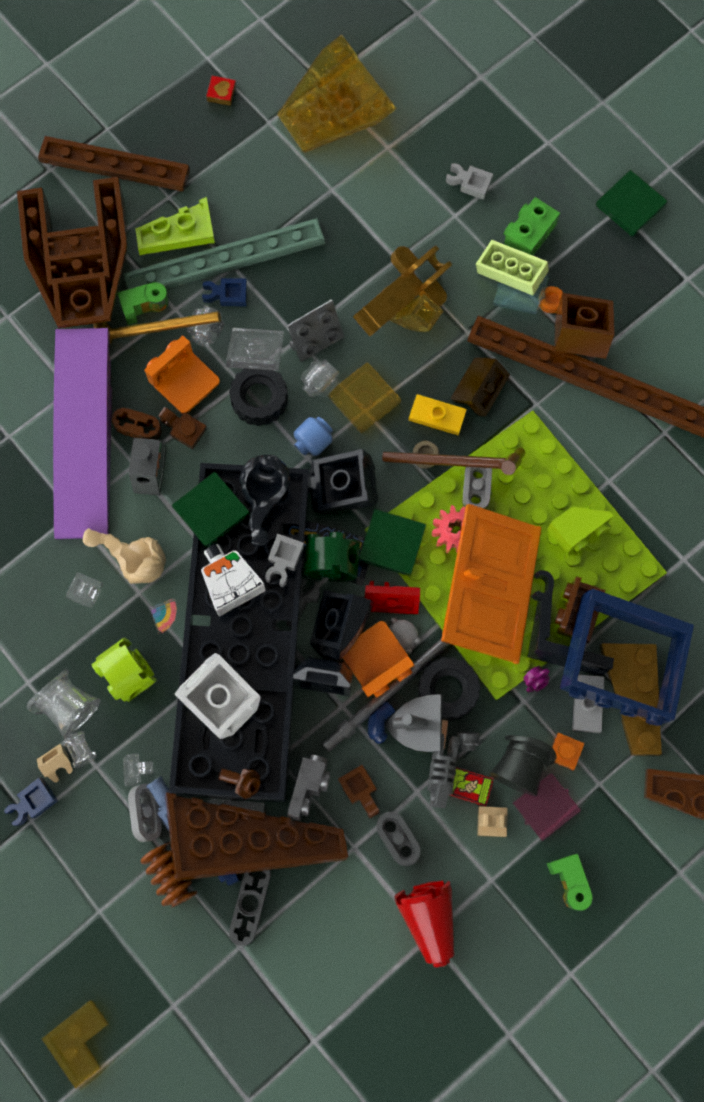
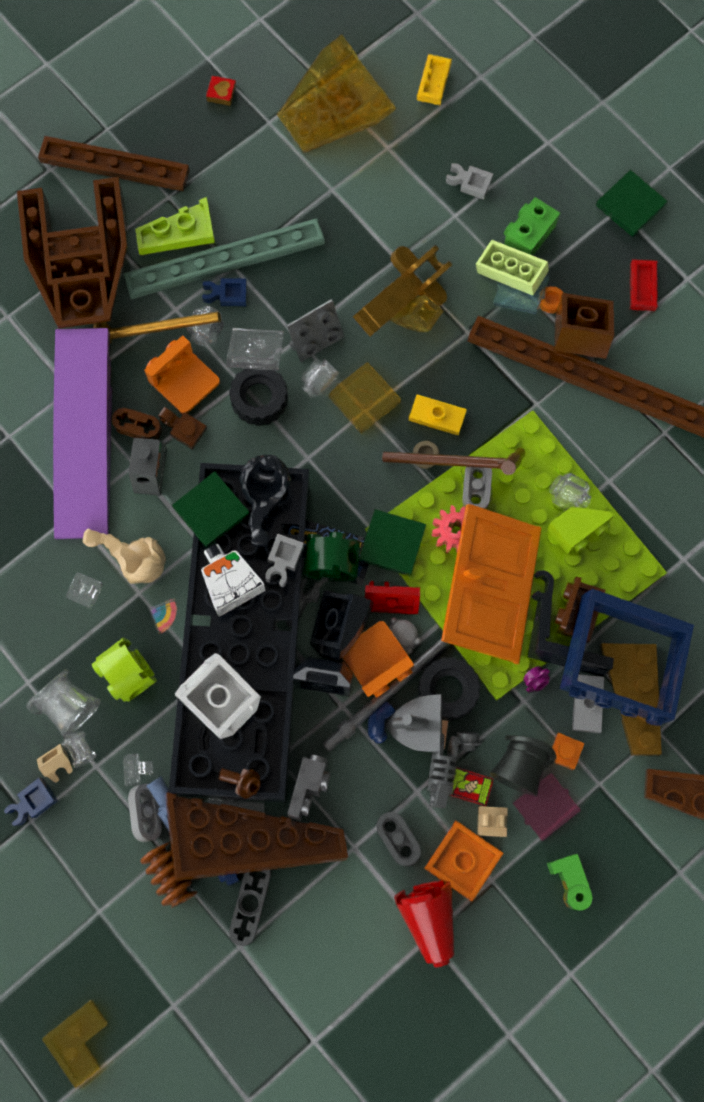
(143, 300): bright green leg -> none
(313, 436): medium blue head -> none
(343, 482): black slope -> none
(358, 788): reddish brown plate -> none
(434, 79): none -> yellow plate
(464, 860): none -> orange tile
(481, 385): dark brown panel -> none
(570, 492): none -> clear head
(643, 285): none -> red tile

